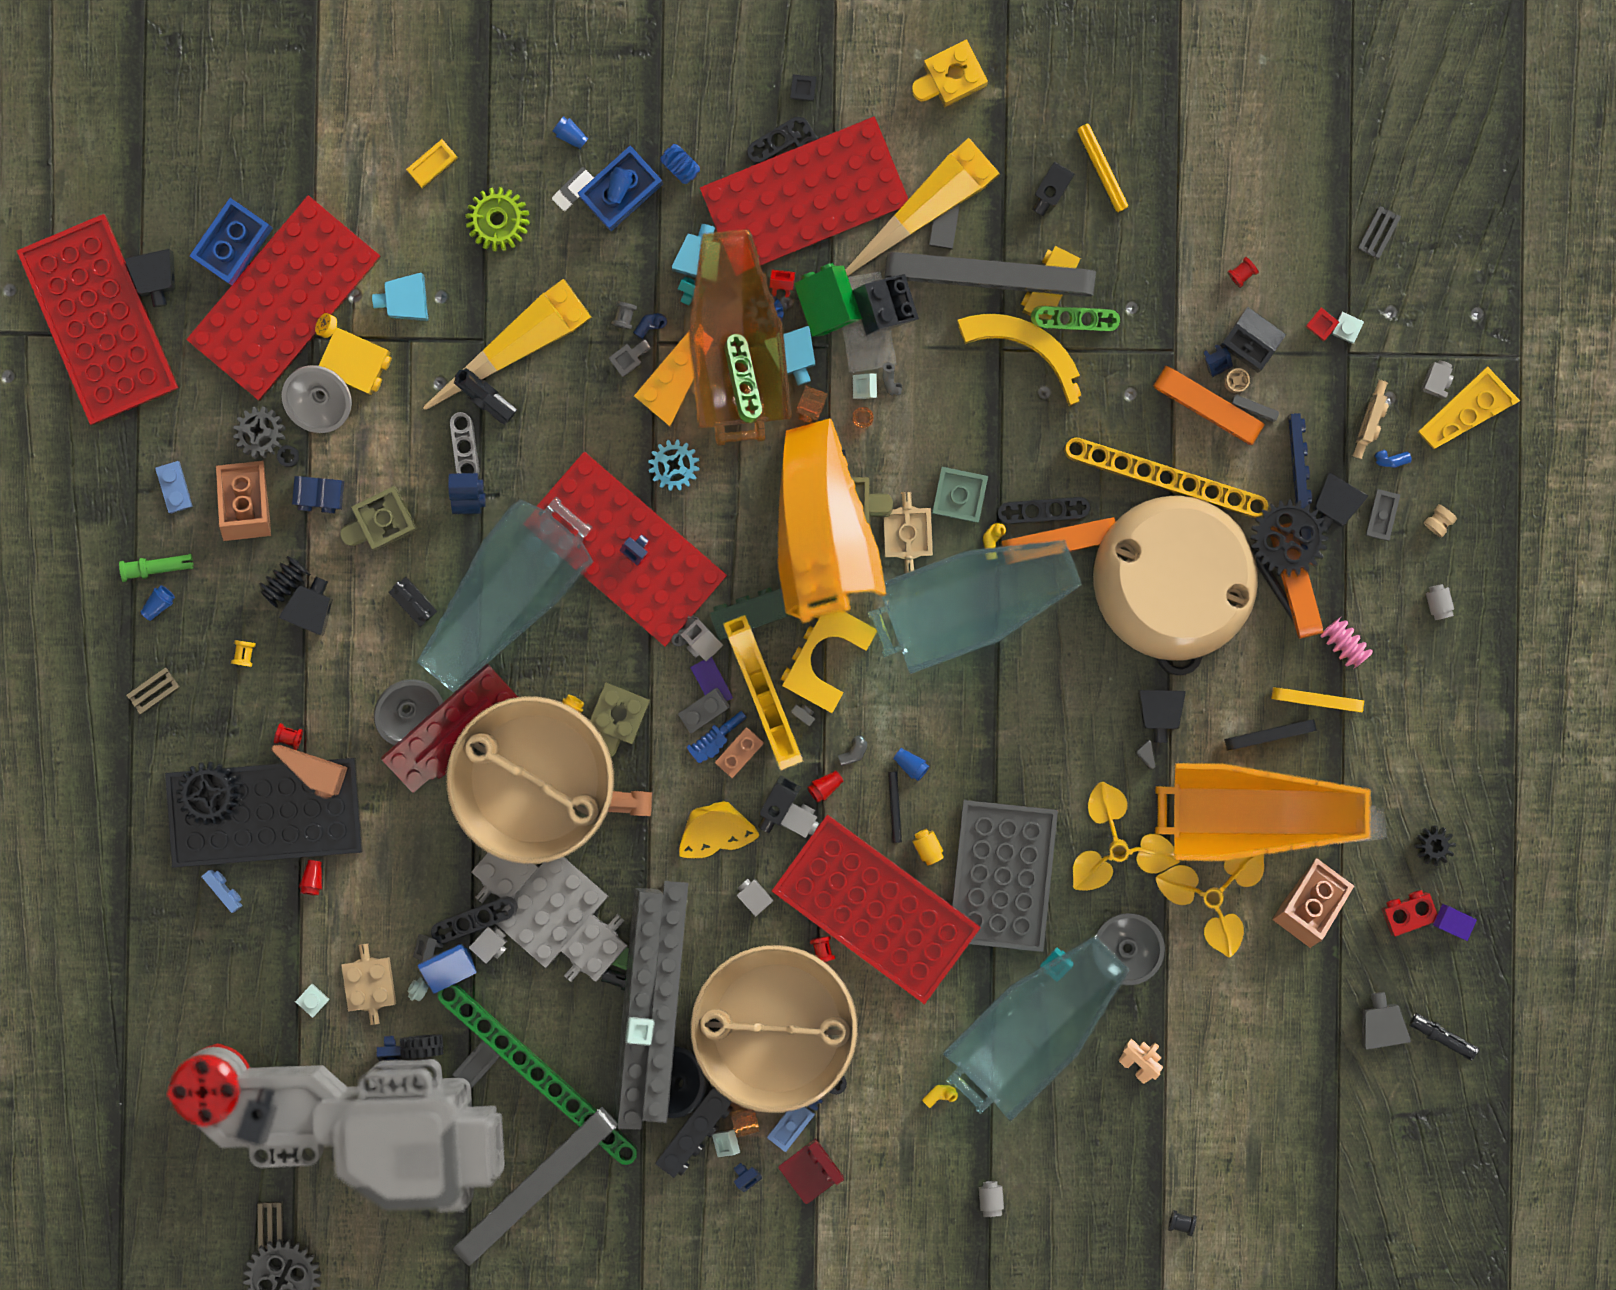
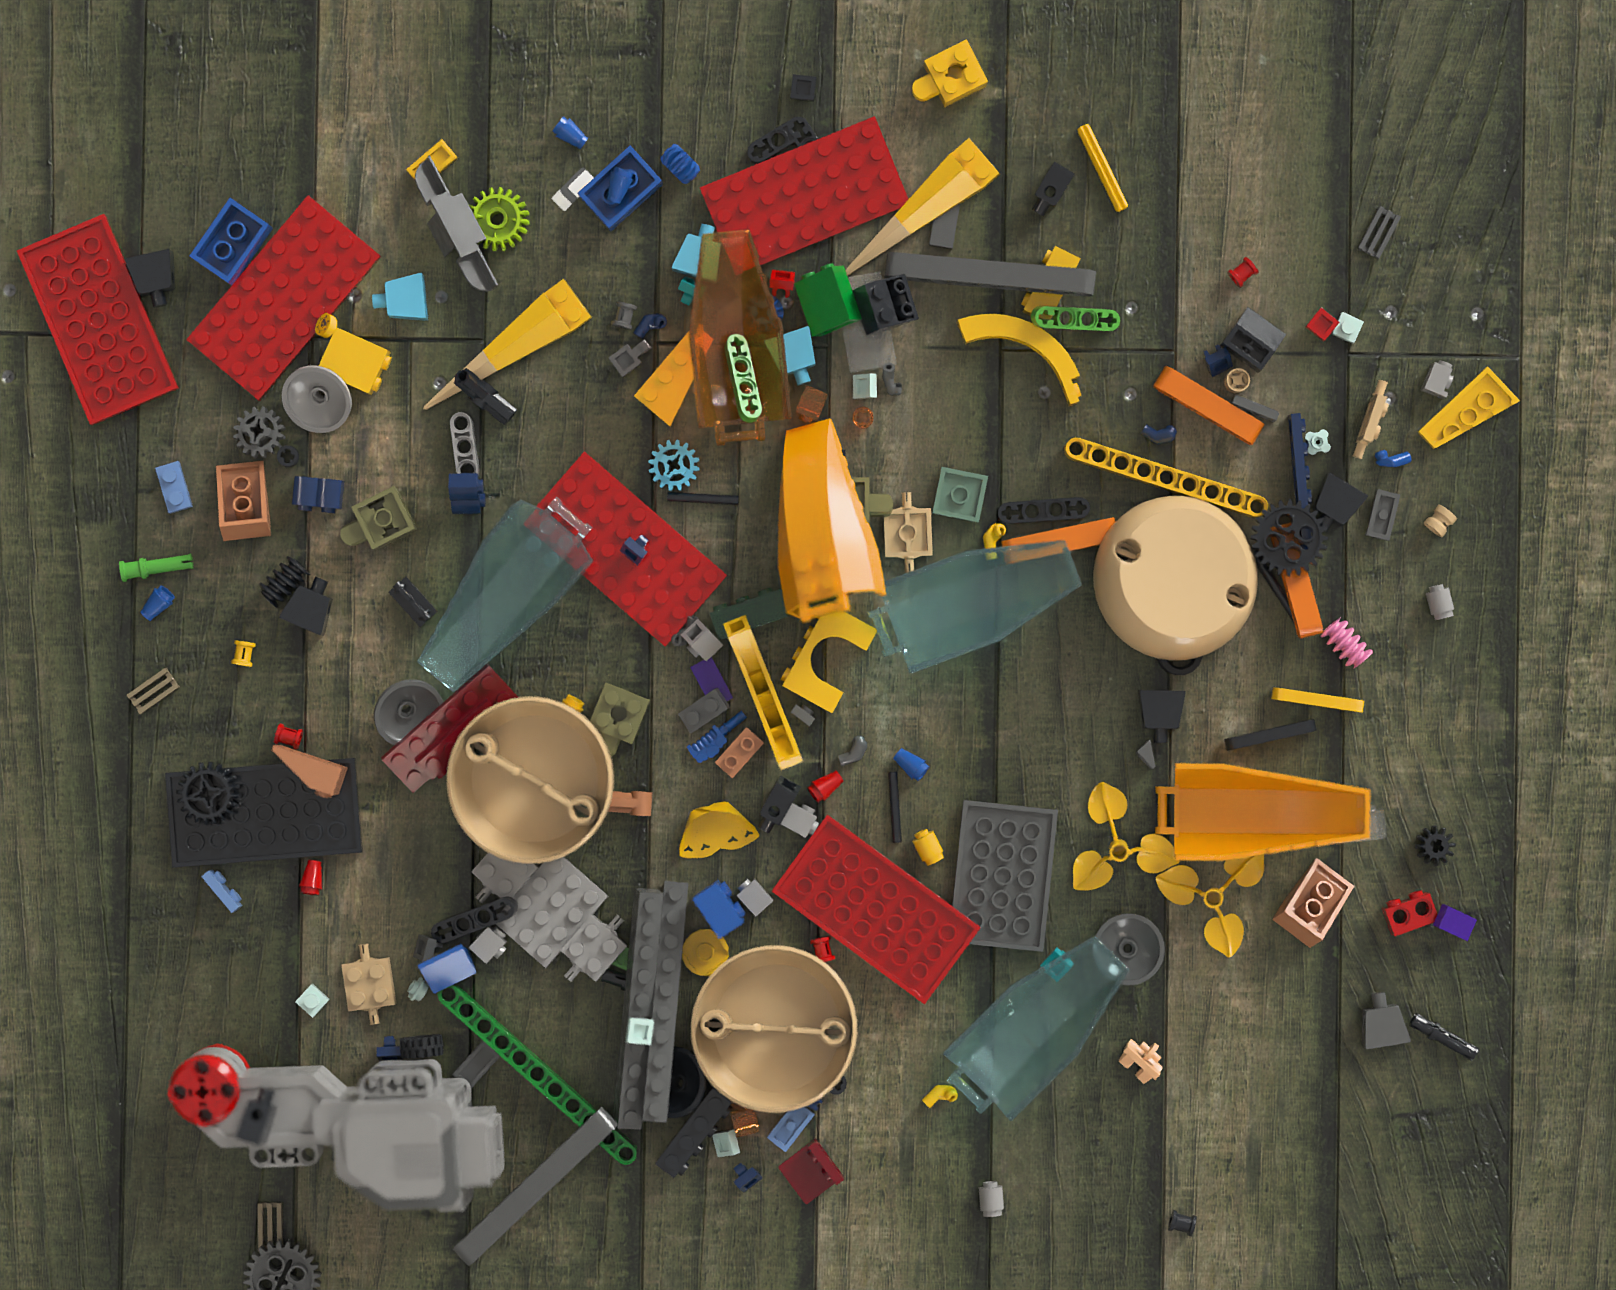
(454, 226): none -> piece
(702, 498): none -> black bar
(704, 952): none -> yellow tile
(719, 908): none -> blue brick
(1161, 436): none -> dark blue arm
(1311, 442): none -> light aqua plate

